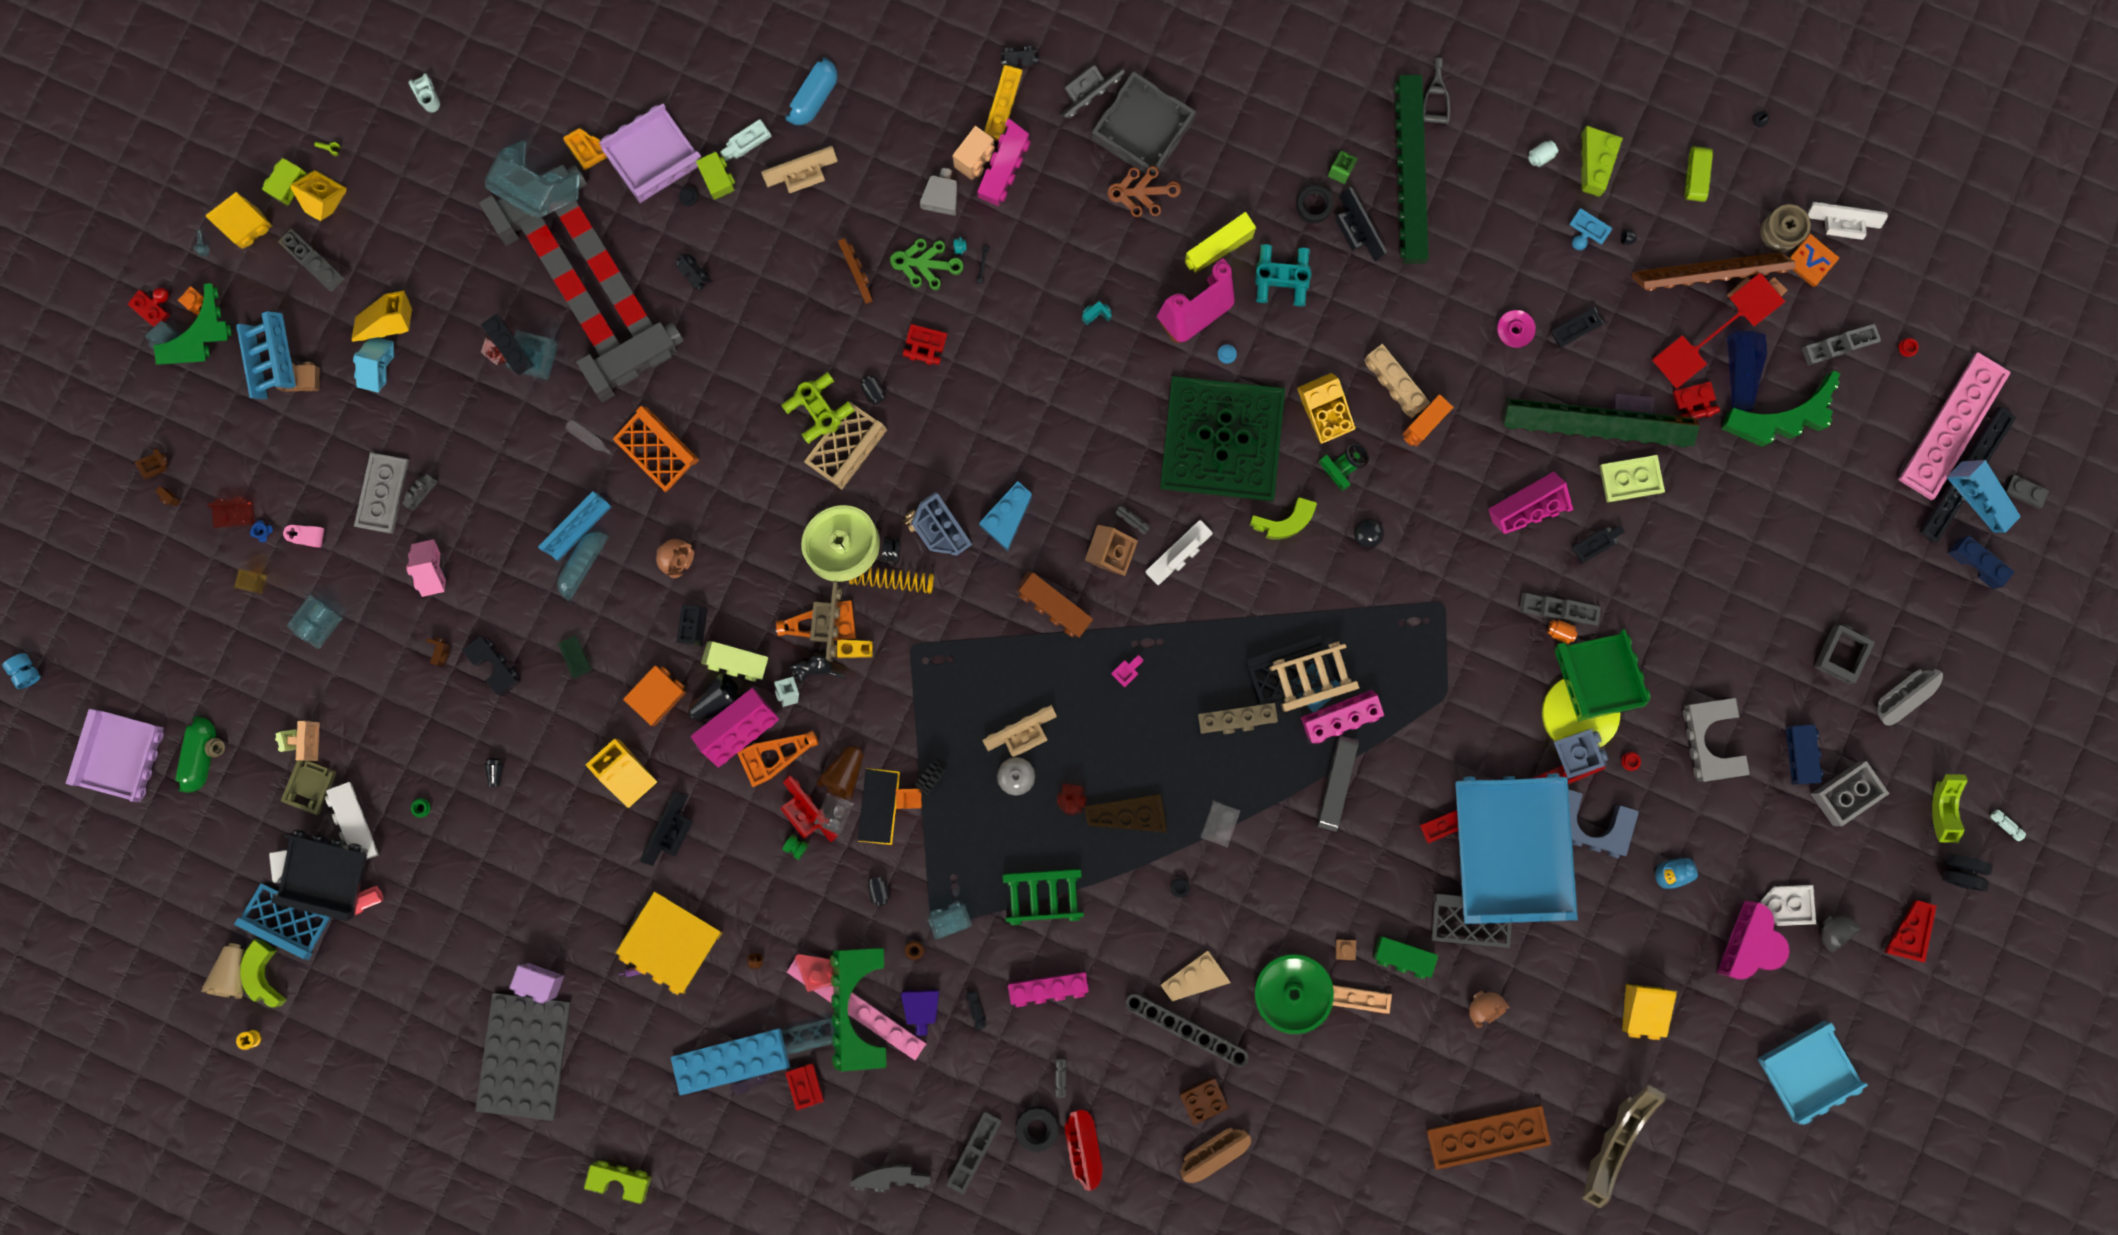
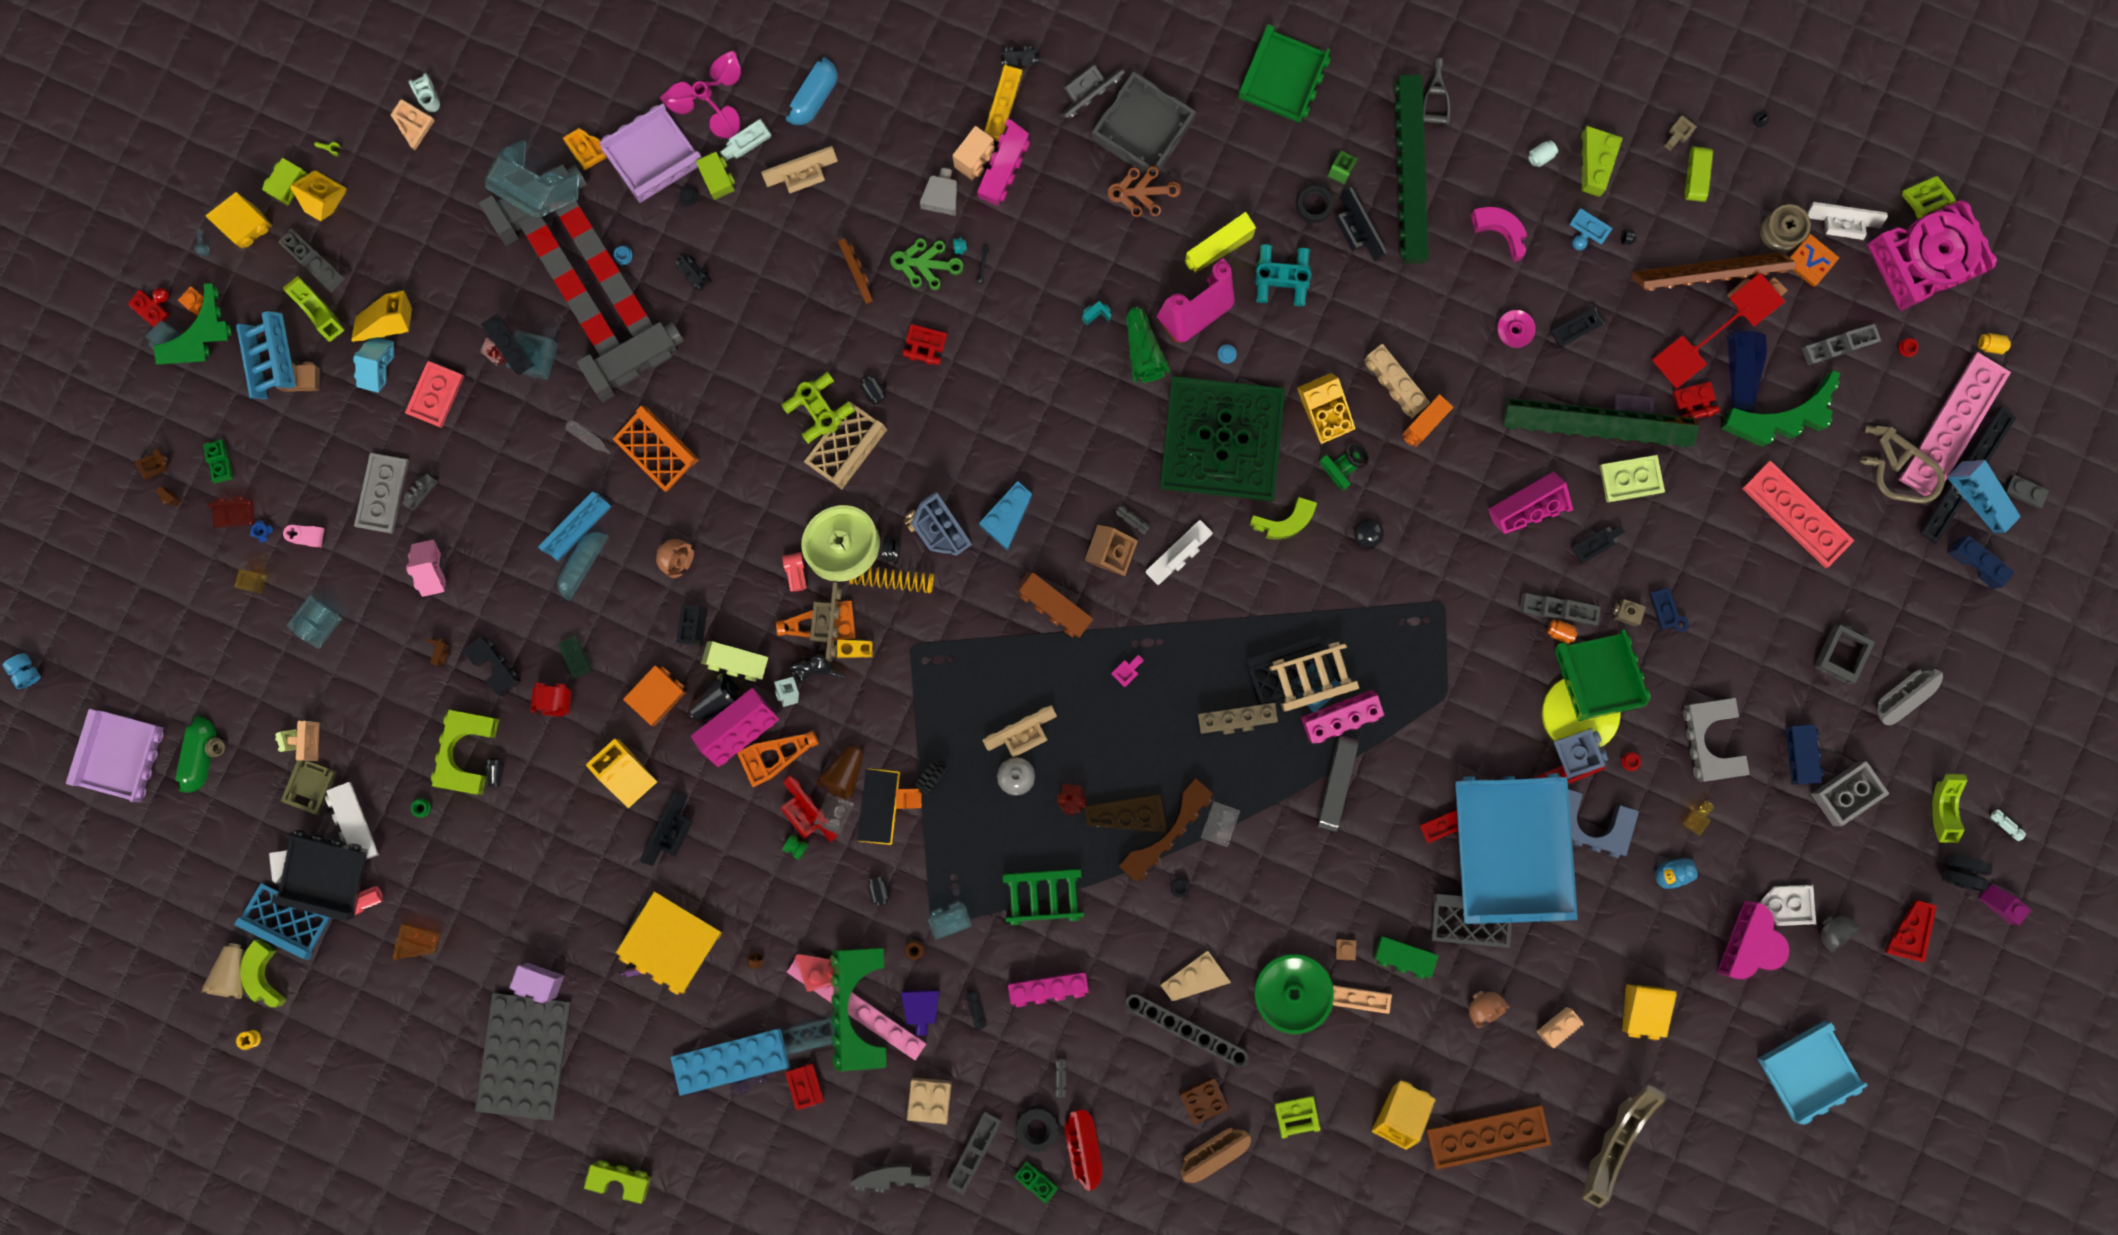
(218, 460): none -> green slope
(315, 308): none -> lime arch
(411, 122): none -> light nougat wing
(415, 941): none -> clear orange wing
(434, 394): none -> coral plate
(447, 773): none -> lime arch
(551, 700): none -> red brick
(622, 255): none -> dark azure plate
(681, 96): none -> dark pink plant
(795, 567): none -> coral piece
(929, 1100): none -> tan brick
(1036, 1182): none -> green slope
(1145, 354): none -> green cone
(1192, 800): none -> reddish brown arch
(1284, 75): none -> green panel
(1296, 1110): none -> lime plate
(1404, 1115): none -> yellow slope
(1505, 223): none -> dark pink arch
(1560, 1027): none -> light nougat brick
(1628, 612): none -> dark tan brick
(1666, 610): none -> dark blue hinge
(1681, 131): none -> dark tan plate
(1698, 820): none -> clear yellow plate
(1798, 514): none -> coral plate
(1890, 433): none -> dark tan piece
(1913, 268): none -> dark pink brick
(1926, 192): none -> lime plate
(1994, 343): none -> yellow brick
(2005, 905): none -> magenta slope

